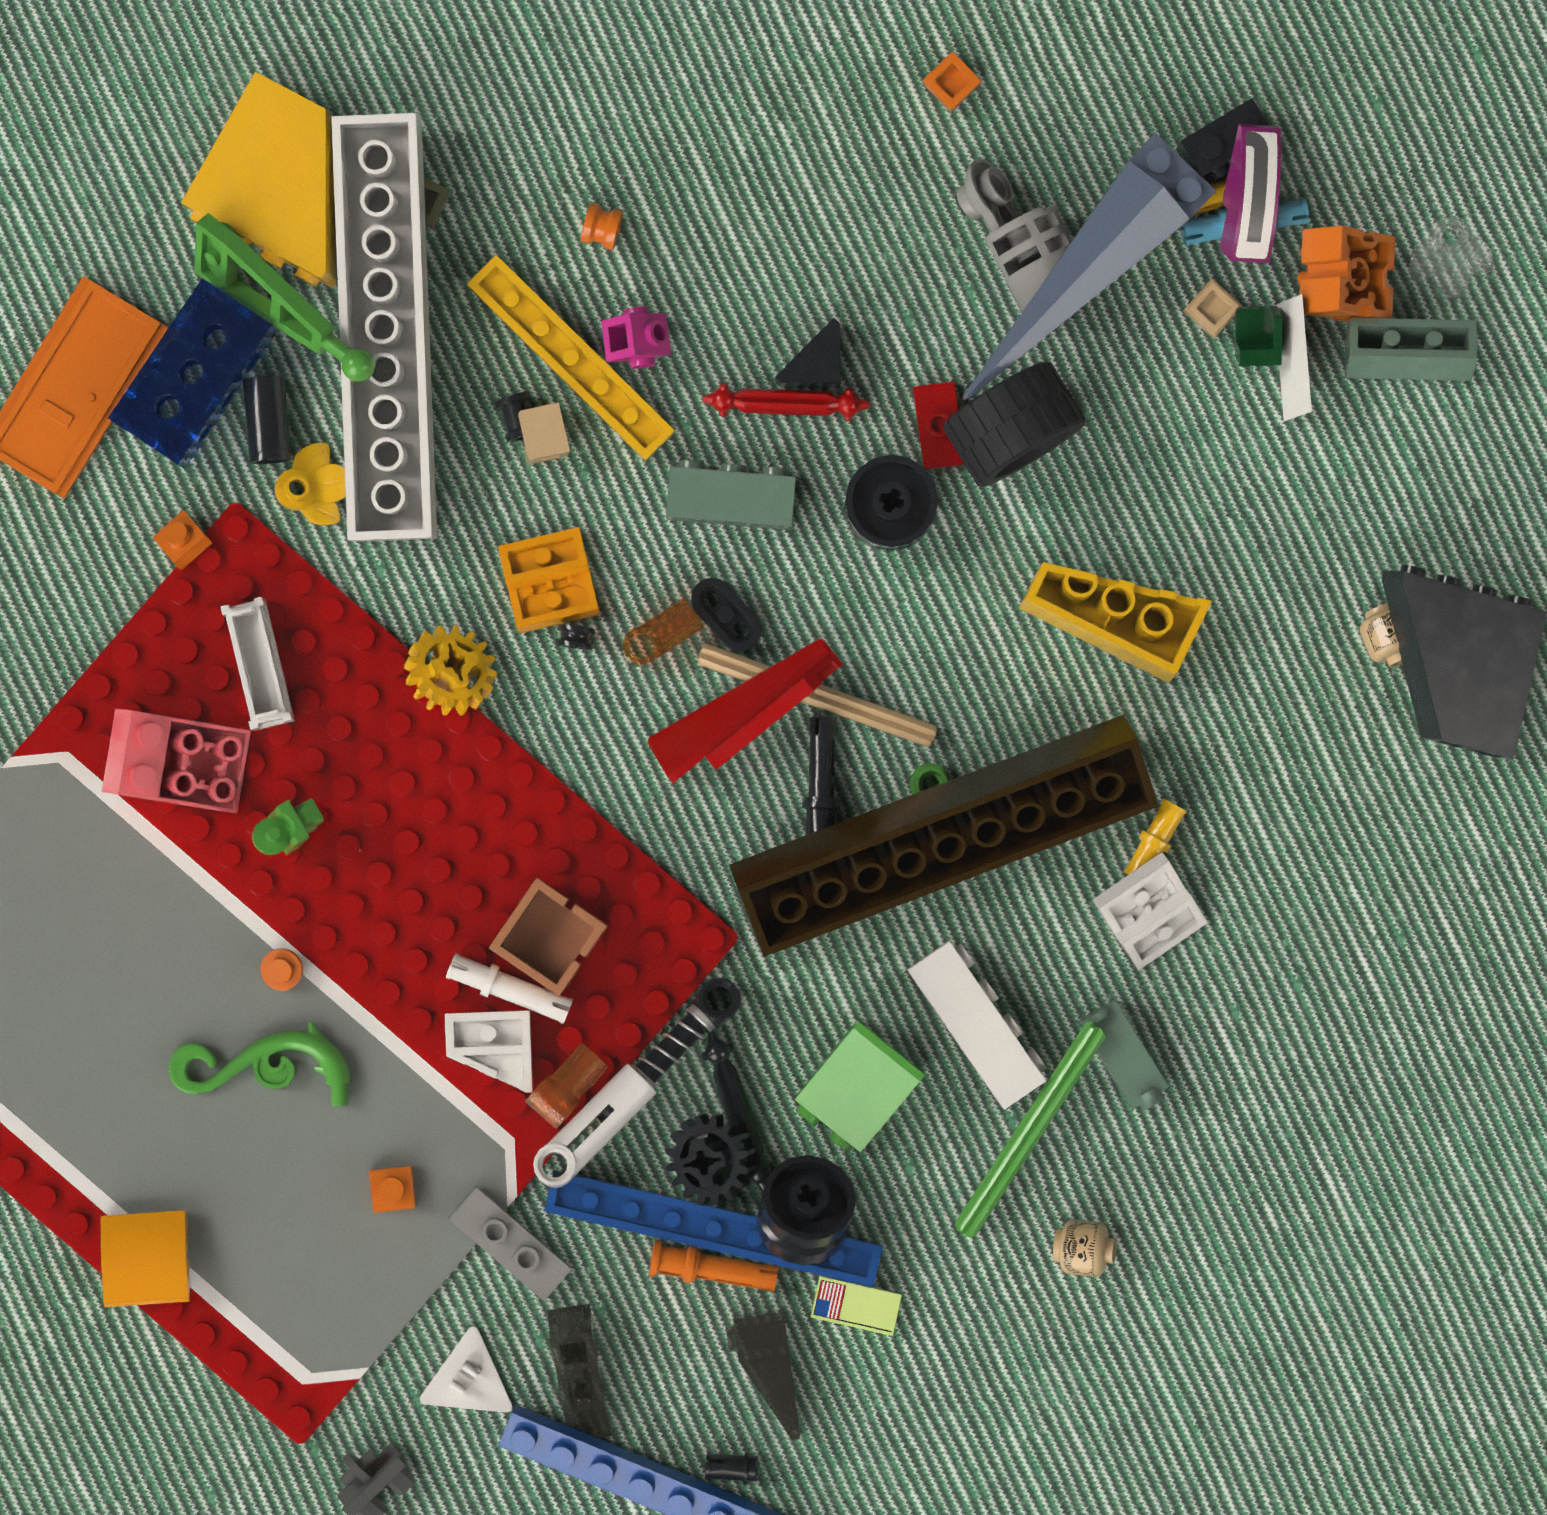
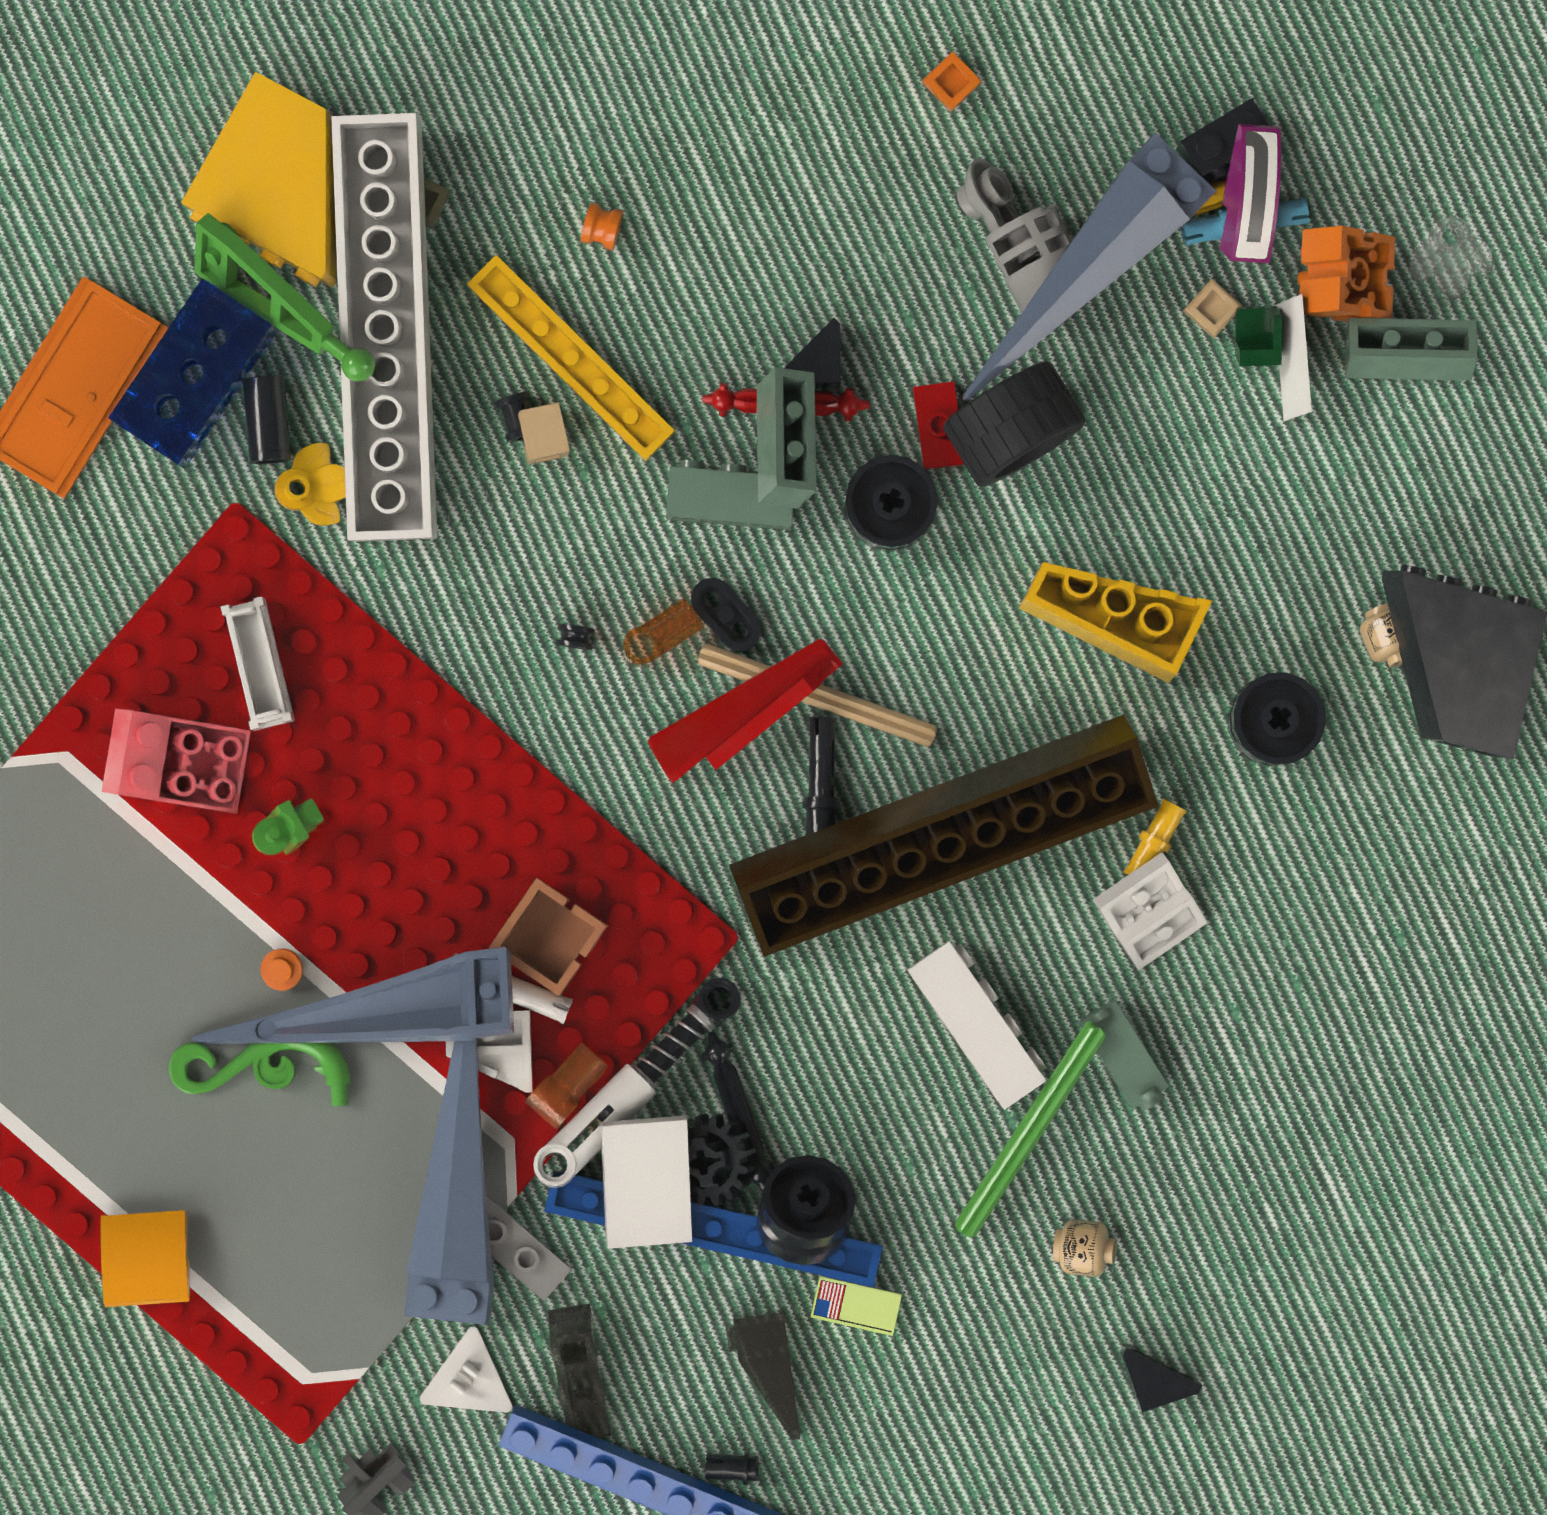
(182, 540): orange plate -> none
(392, 1189): orange plate -> none
(440, 1002): none -> sand blue plate
(450, 670): yellow gear -> none
(451, 1241): none -> sand blue plate
(548, 580): light orange slope -> none
(636, 337): dark pink brick -> none
(646, 1182): none -> white tile
(693, 1265): orange pin -> none
(786, 438): none -> sand green brick
(857, 1088): slope -> none
(924, 771): bright green plate -> none
(1155, 1382): none -> black slope
(1301, 719): none -> black wheel

